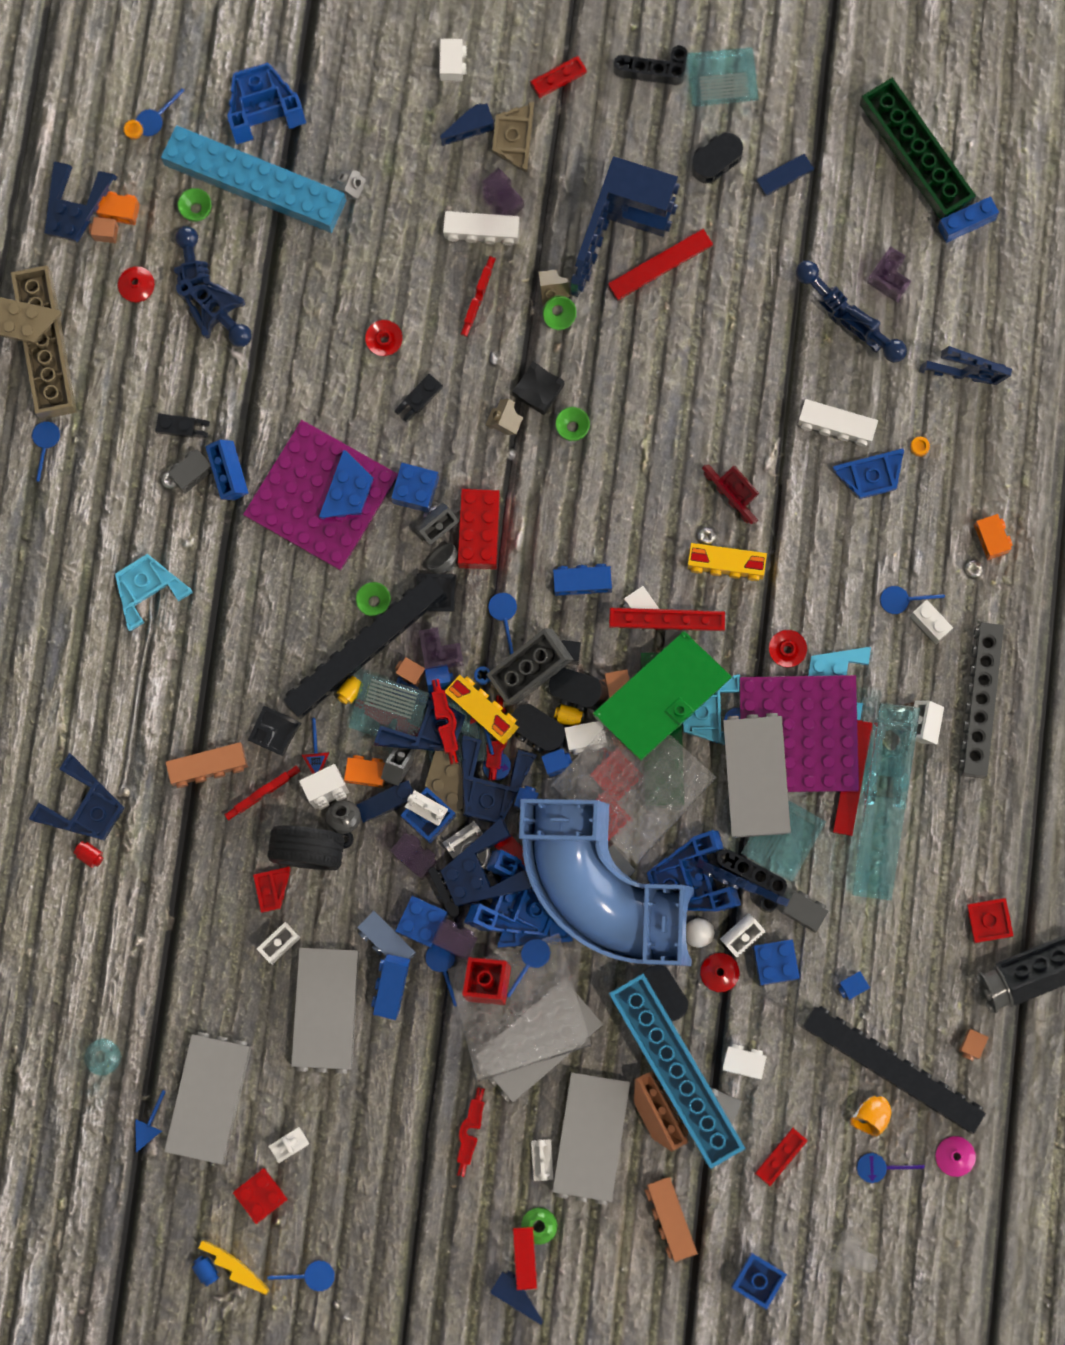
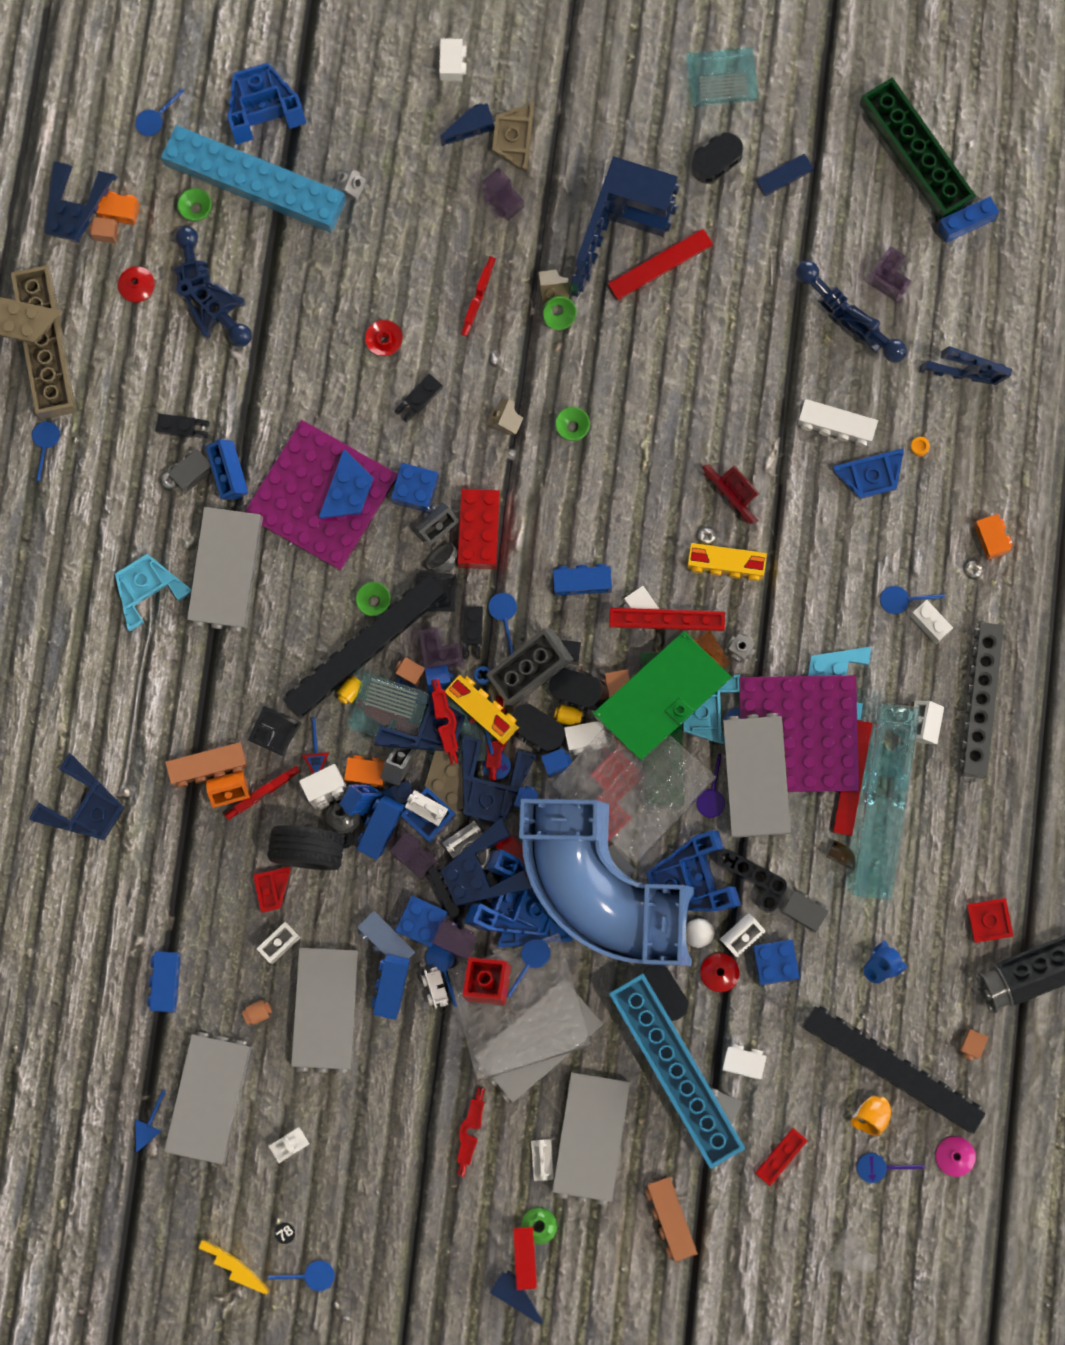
(88, 854): red brick -> none
(112, 1057): clear light blue piece -> none
(133, 129): light orange tile -> none
(164, 982): none -> blue brick
(205, 1270): blue brick -> none
(225, 569): none -> light grey brick
(227, 789): none -> orange brick
(257, 1012): none -> nougat brick
(260, 1196): red plate -> none
(284, 1233): none -> black sticker
(359, 799): none -> blue brick
(380, 827): none -> blue brick
(436, 996): none -> white hinge
(472, 629): none -> black hinge
(481, 227): white brick -> none
(538, 388): black brick -> none
(558, 77): red tile -> none
(650, 65): black beam -> none
(659, 1112): nougat wedge -> none
(710, 645): none -> clear orange tile
(711, 802): none -> dark purple piece
(735, 881): dark blue wing -> none
(741, 654): none -> light grey brick
(758, 1280): blue brick -> none
(786, 852): clear light blue piece -> none
(790, 639): red dish -> none
(842, 854): none -> dark brown brick
(853, 986): blue brick -> none
(883, 964): none -> blue piece

